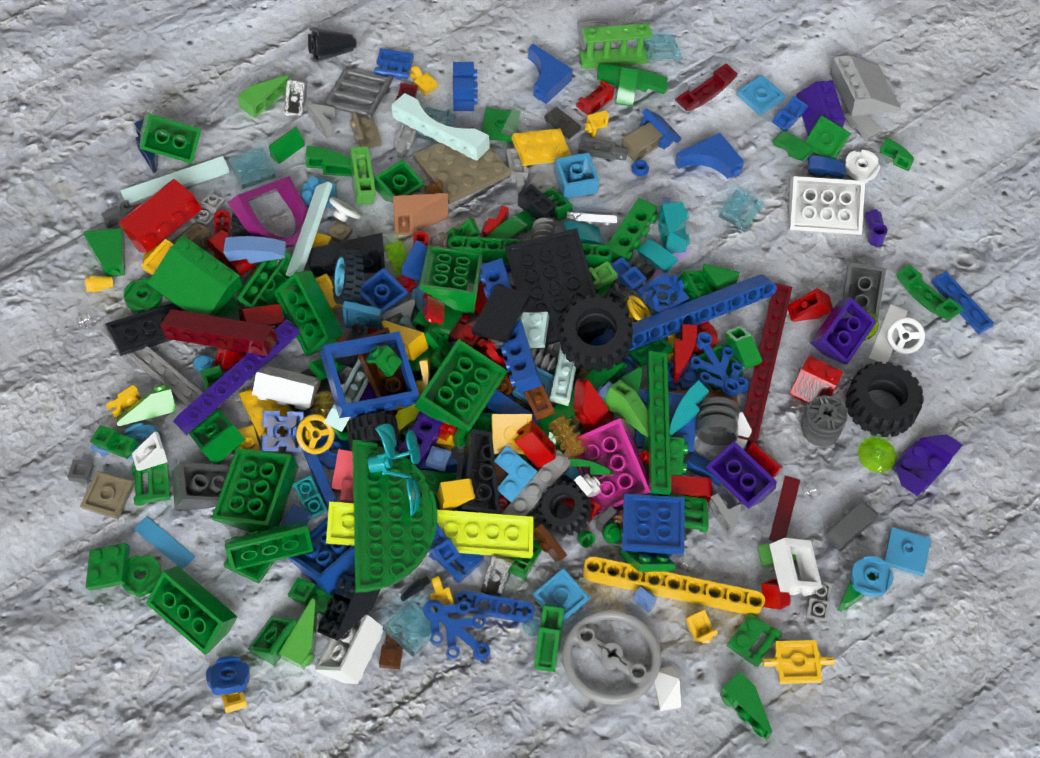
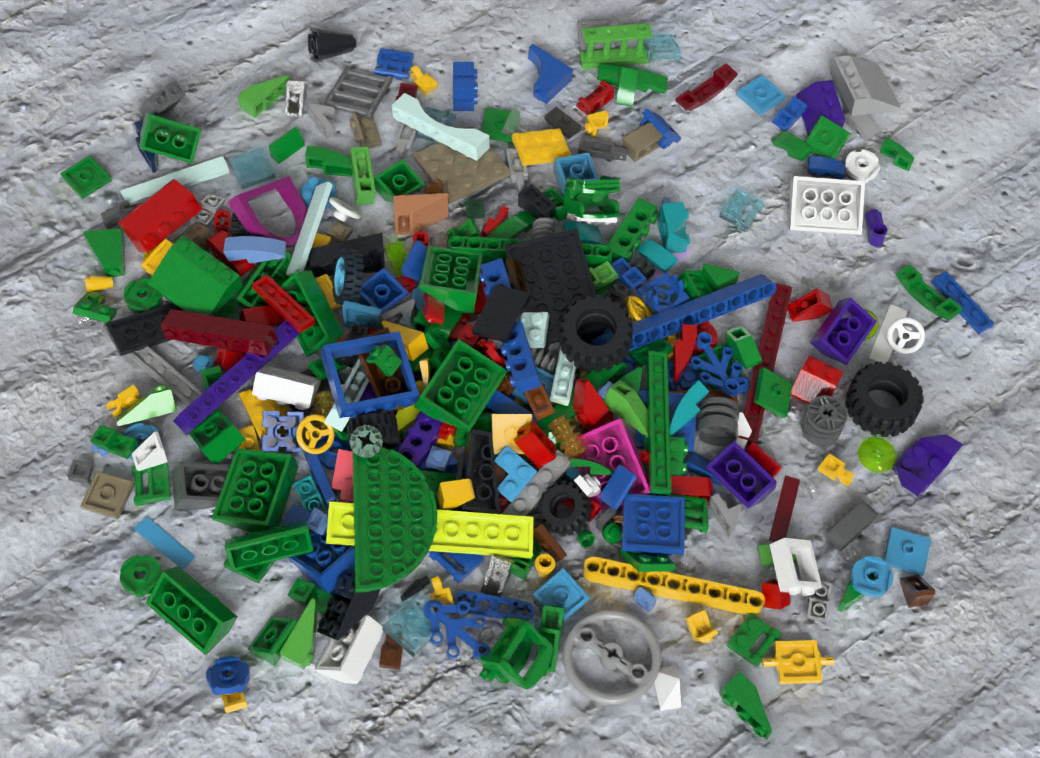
(86, 177): none -> green plate
(93, 306): none -> green plate
(107, 566): green plate -> none
(163, 101): none -> dark grey window
(283, 303): none -> red plate
(317, 521): none -> medium blue plate
(368, 450): none -> sand green gear
(384, 461): teal plant -> none
(443, 548): blue slope -> none
(474, 208): none -> clear green bracket
(512, 653): none -> green animal
(516, 275): none -> dark brown tile
(544, 564): none -> yellow cone
(592, 193): none -> green animal
(618, 486): none -> blue slope
(640, 164): blue plate -> none
(712, 153): blue arch -> none
(773, 392): none -> green plate
(834, 468): none -> yellow plate
(865, 286): dark grey slope -> none
(916, 591): none -> reddish brown slope

